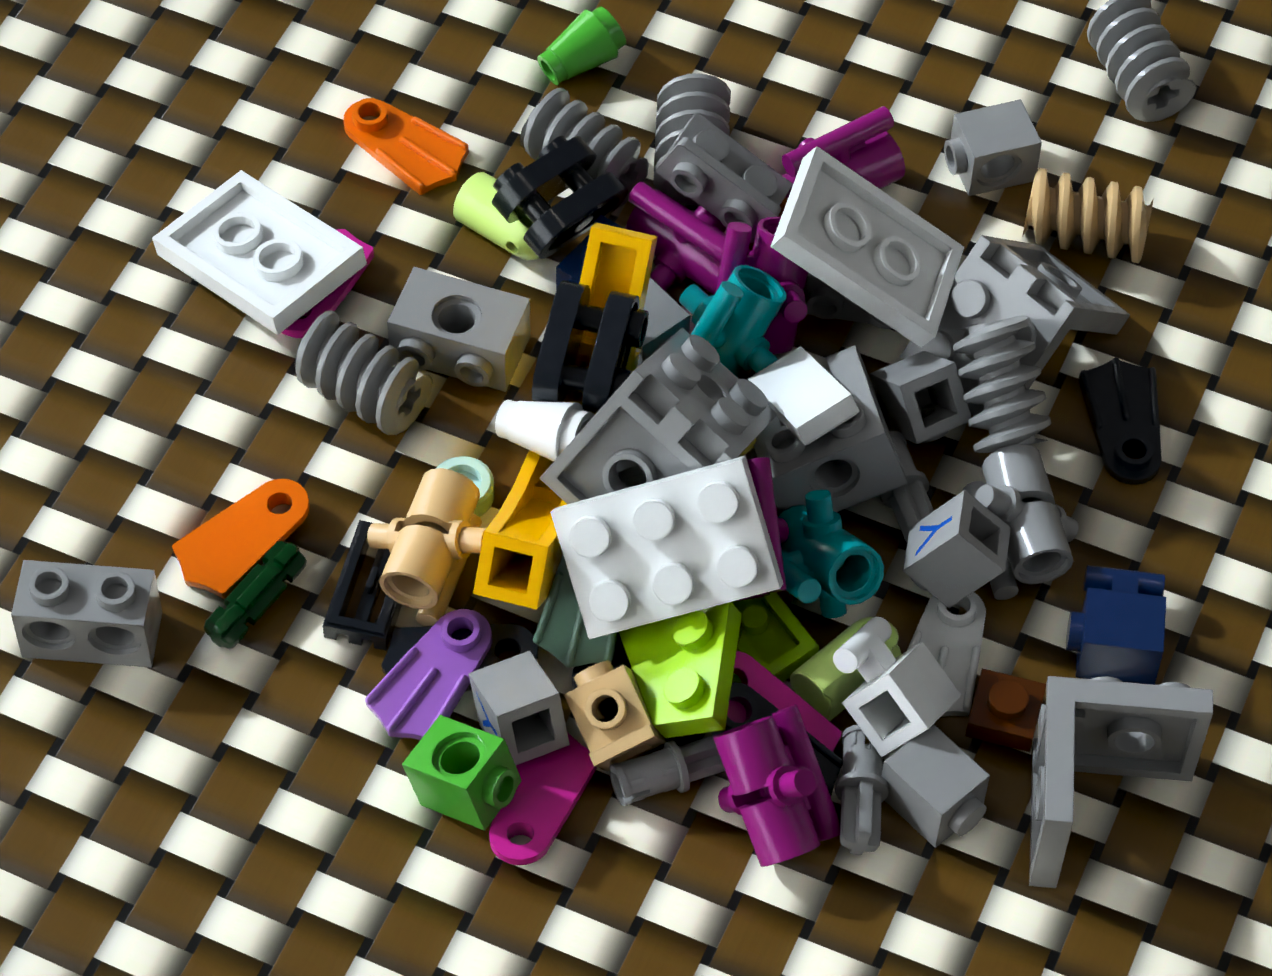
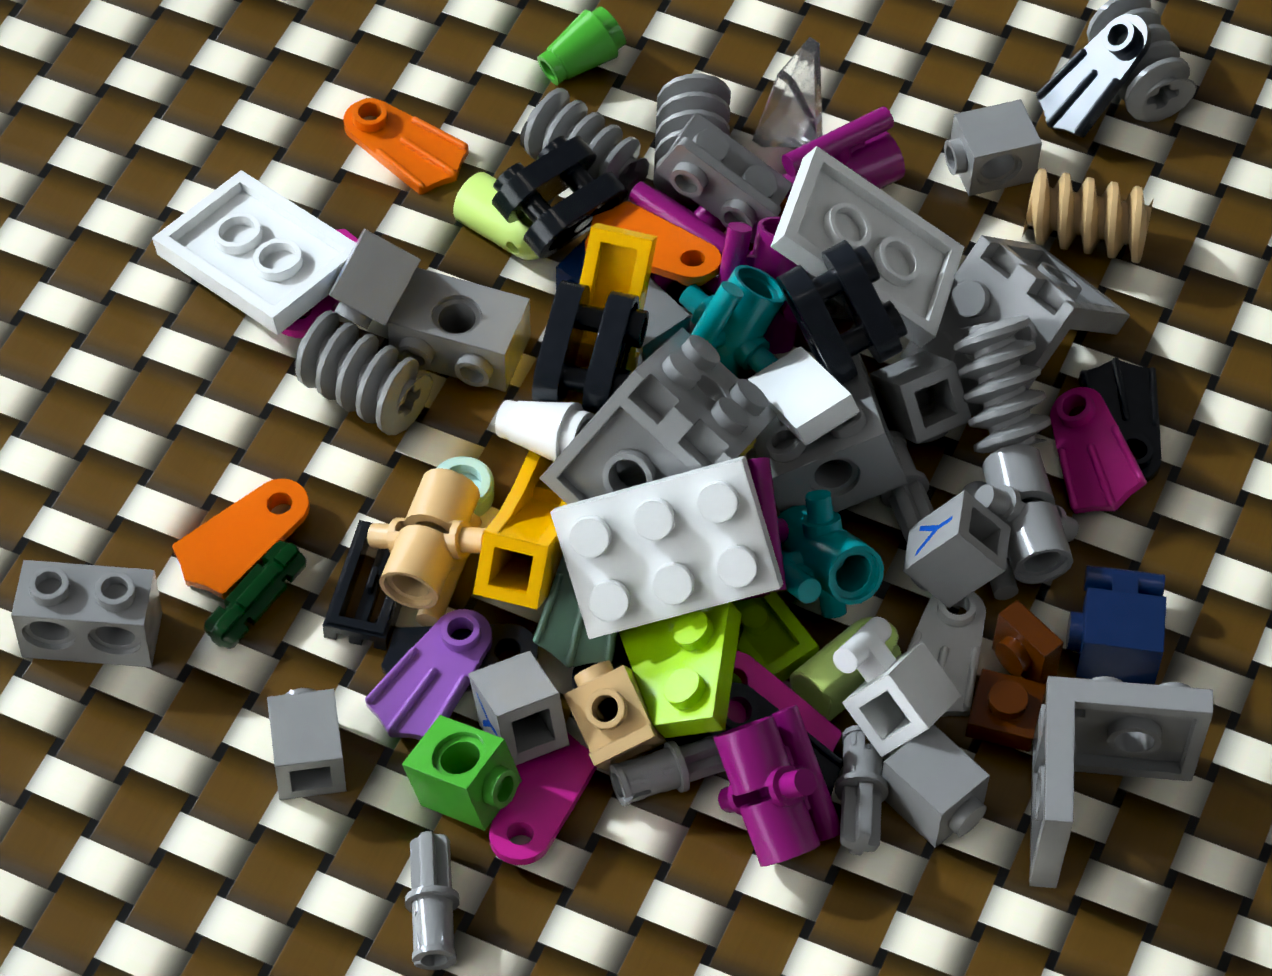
(306, 743): none -> light grey brick
(372, 280): none -> light grey brick
(432, 902): none -> light grey axle
(677, 252): none -> orange piece
(794, 103): none -> clear slope
(851, 276): none -> black brick
(1026, 644): none -> reddish brown plate
(1093, 453): none -> dark pink piece
(1094, 76): none -> piece

